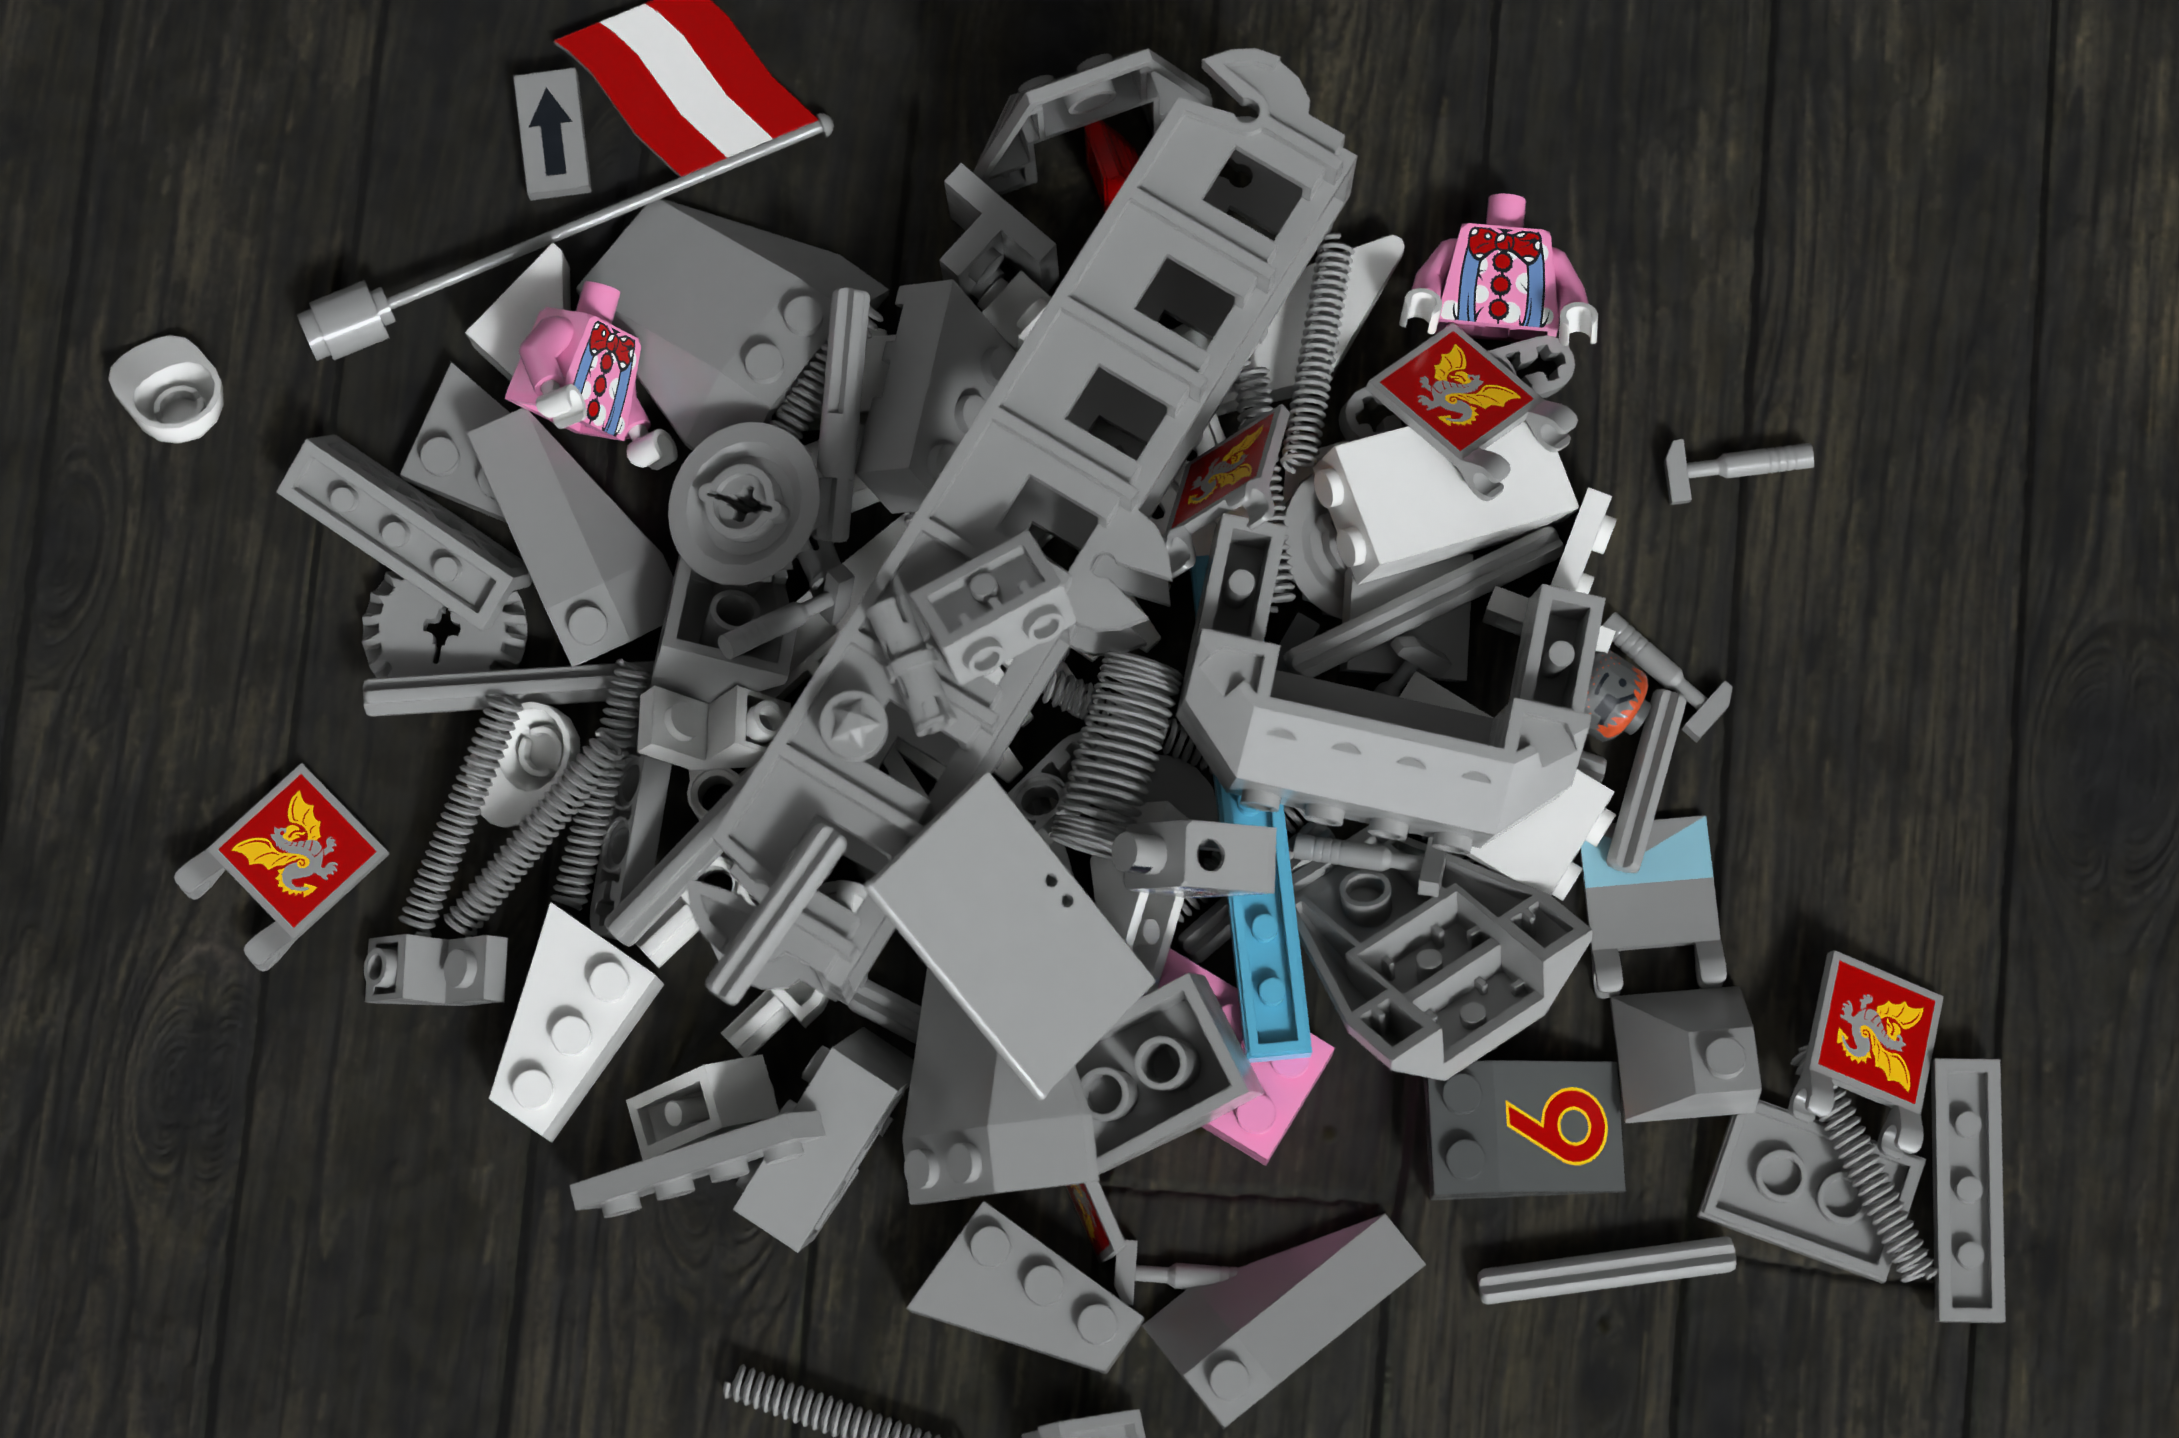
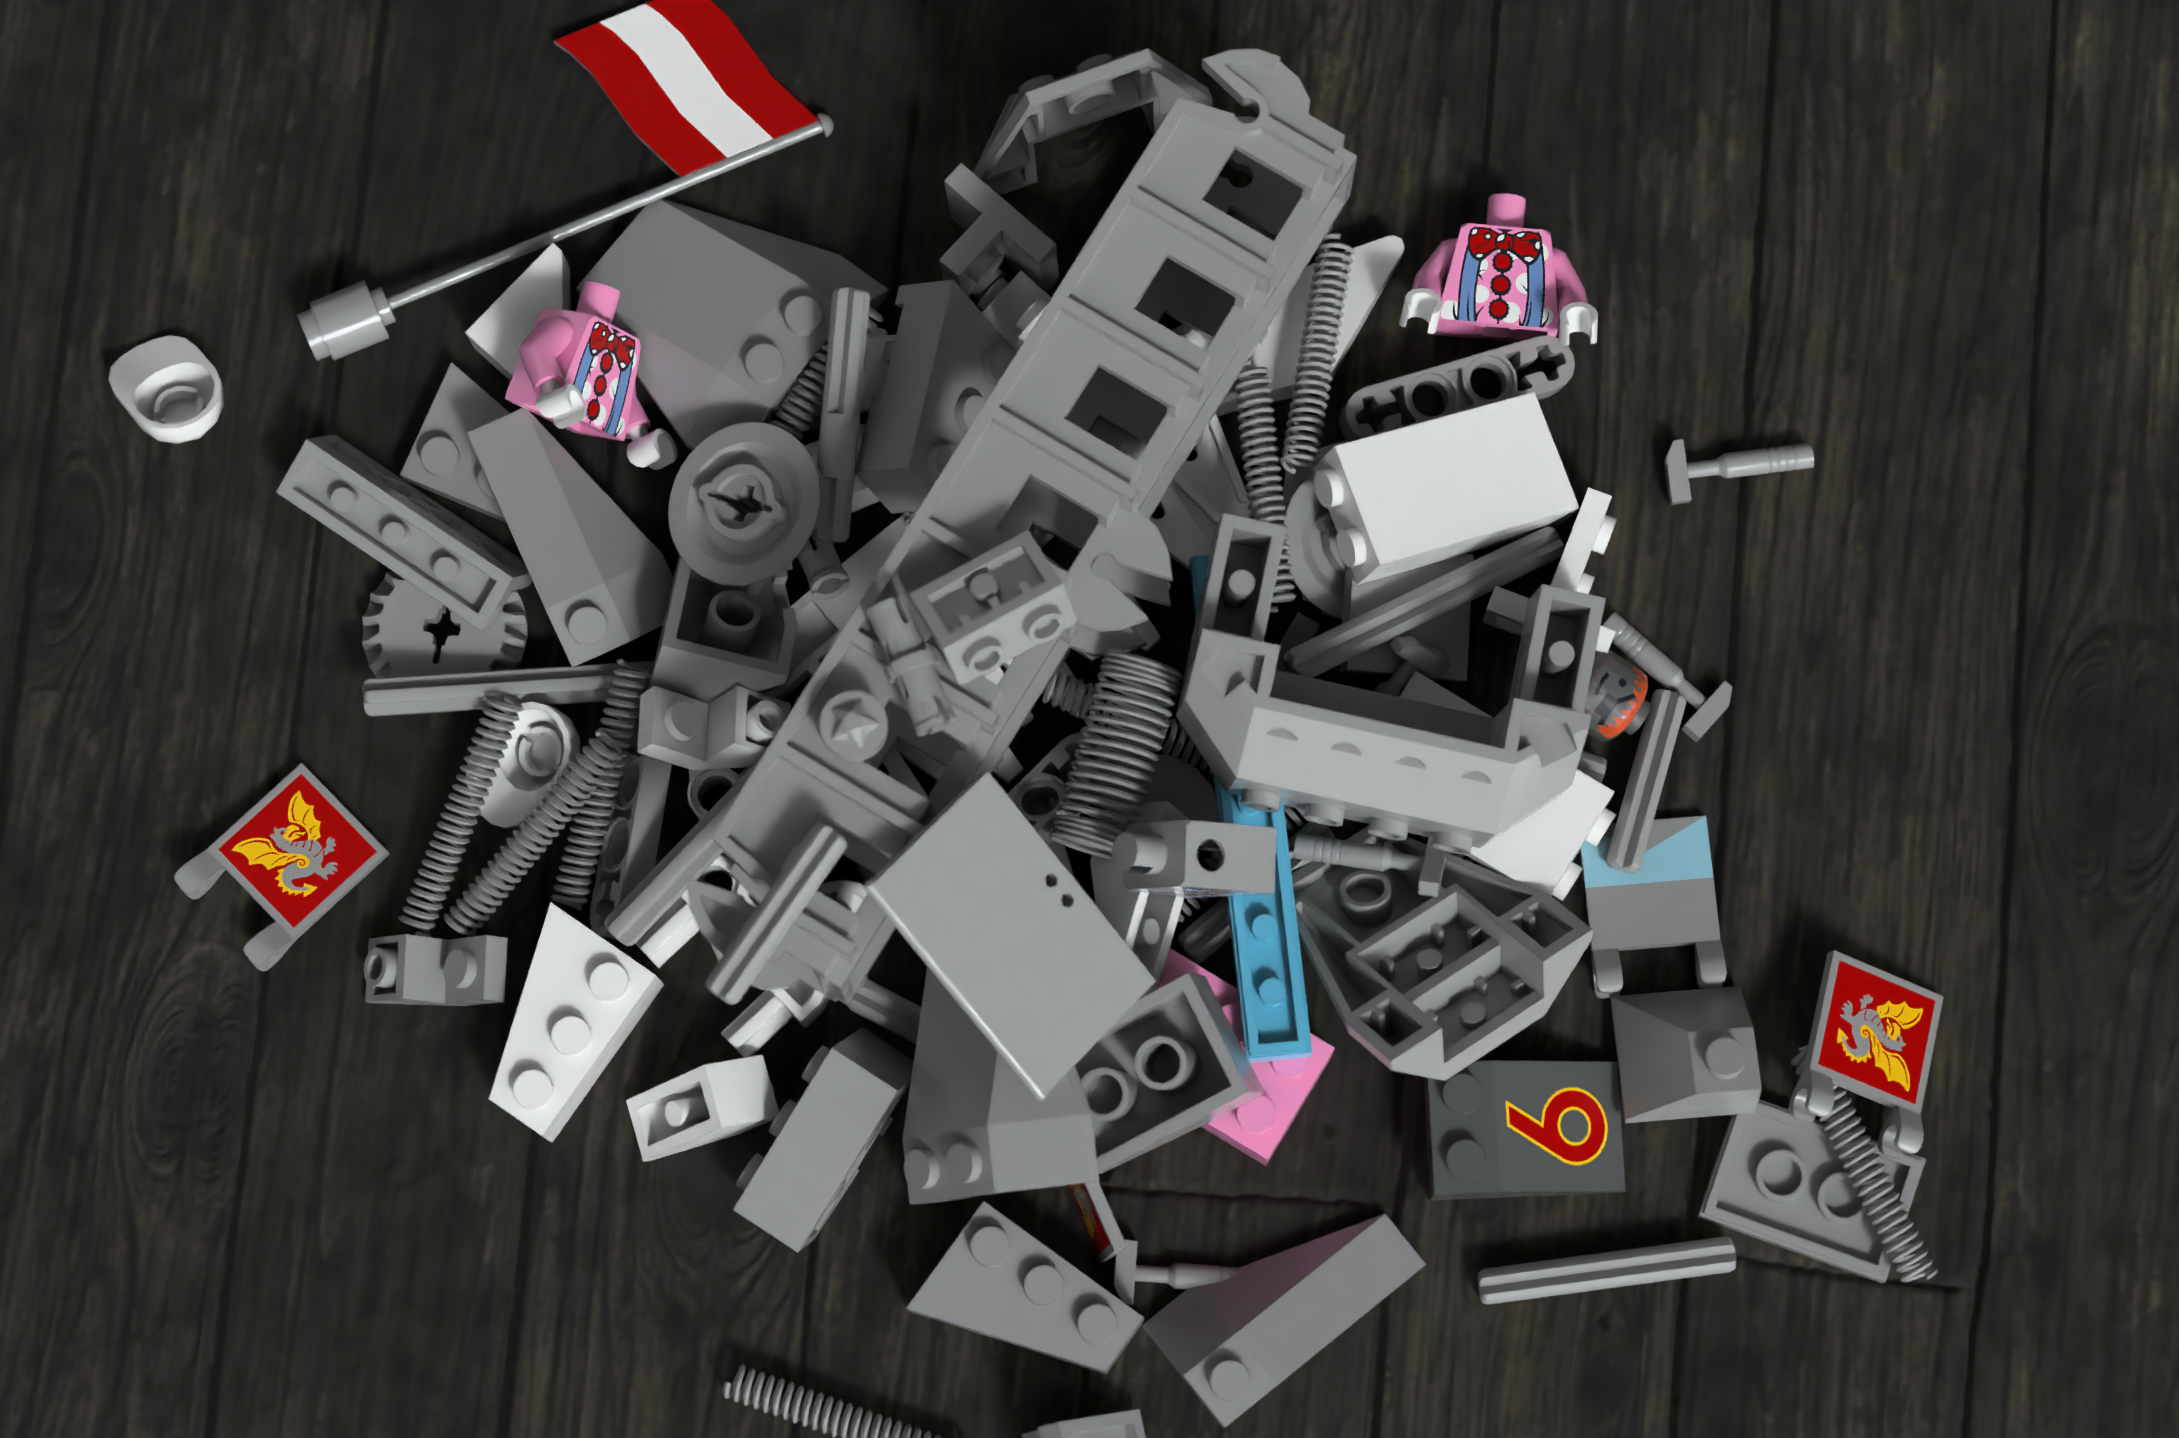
(552, 134): light grey tile -> none
(720, 1157): light grey plate -> none
(831, 604): light grey piece -> none
(1108, 160): red slope -> none
(1224, 479): light grey flag -> none
(1465, 402): flag -> none
(1968, 1190): light grey plate -> none

